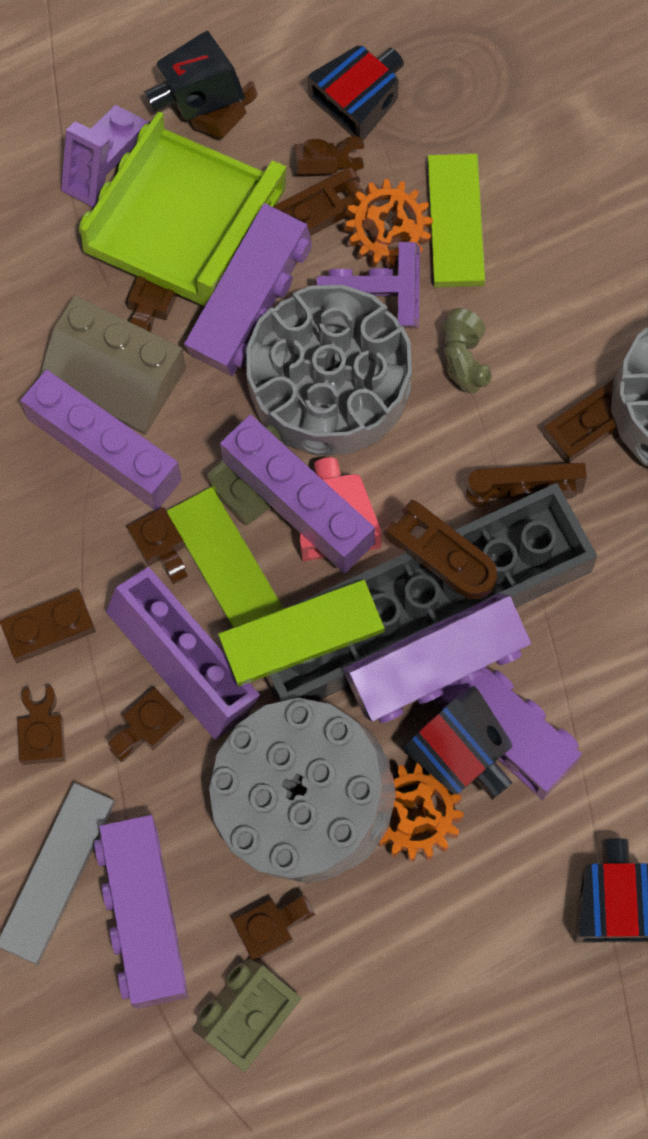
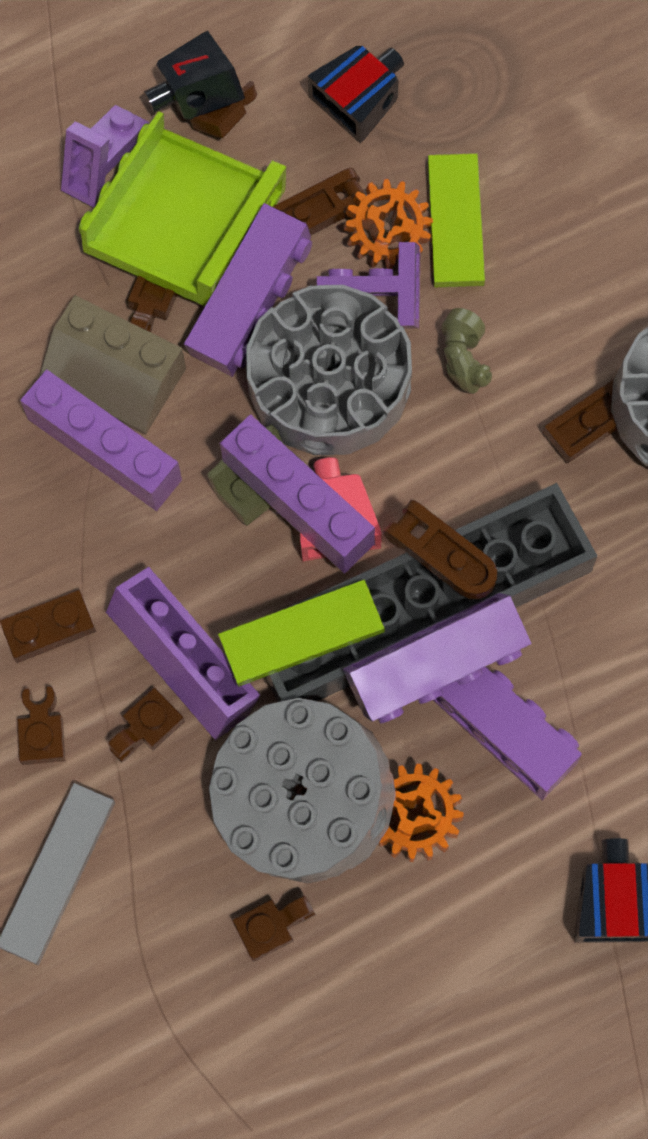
(142, 913): medium lavender brick -> none
(159, 541): reddish brown plate -> none
(224, 559): lime piece -> none
(246, 1013): olive bracket -> none
(320, 157): reddish brown plate -> none
(463, 746): torso -> none
(523, 481): reddish brown plate -> none

